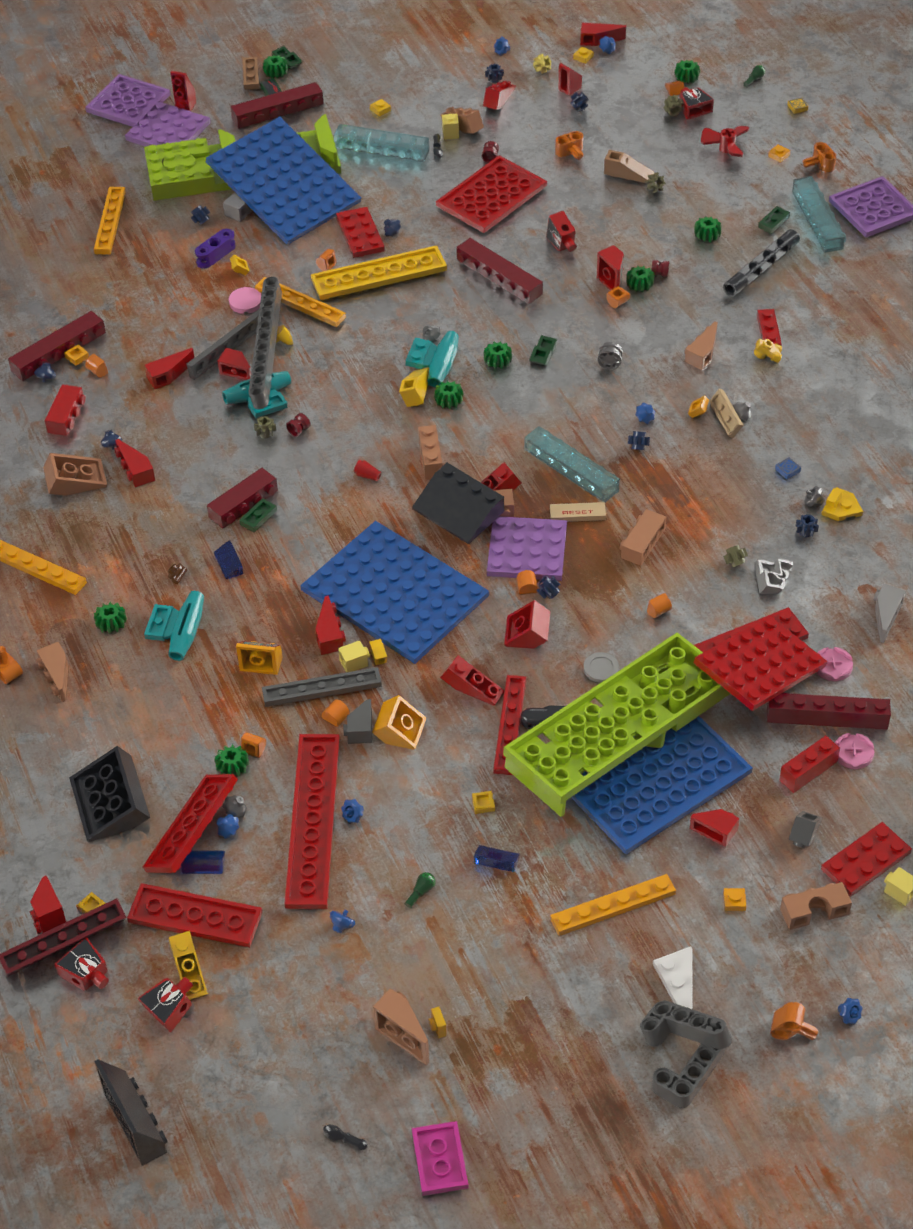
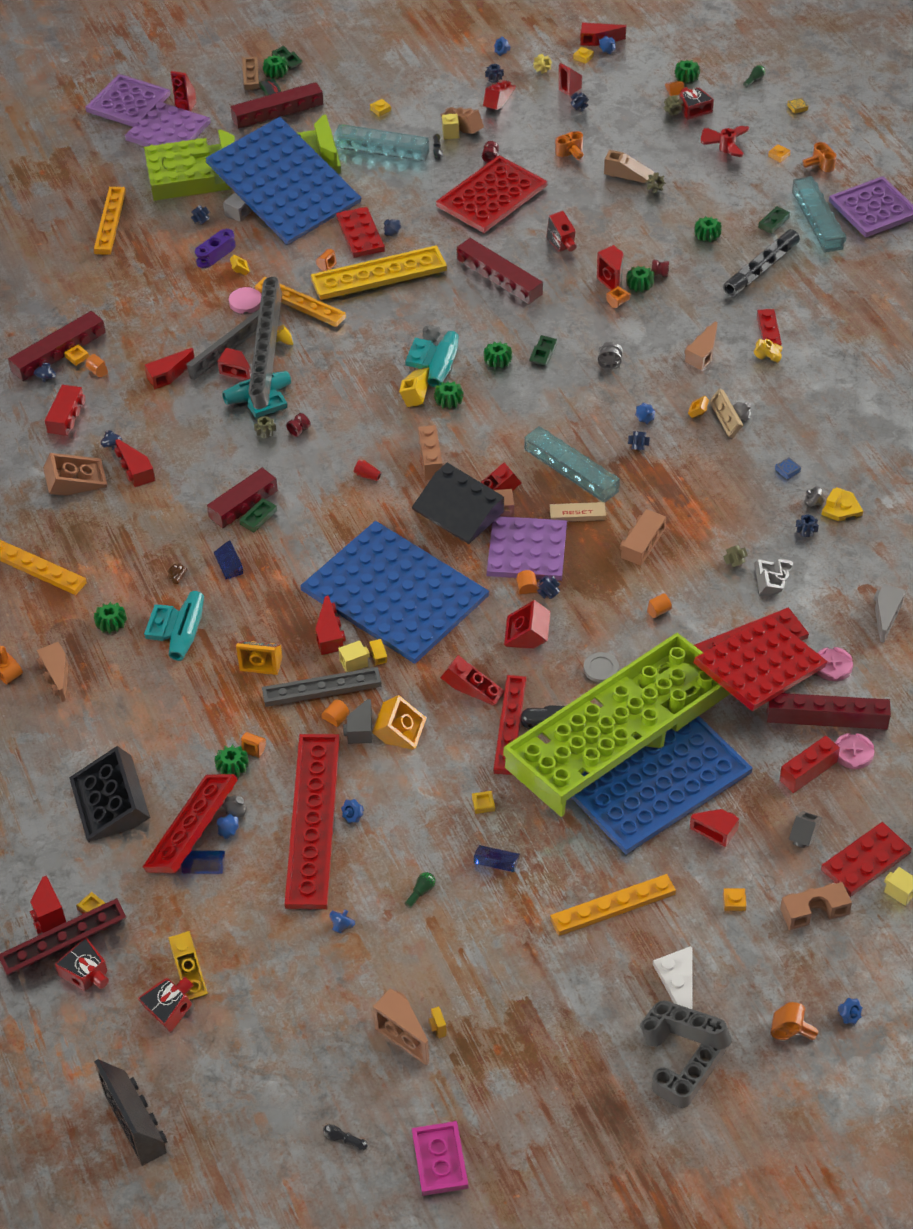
(196, 913): red plate -> none

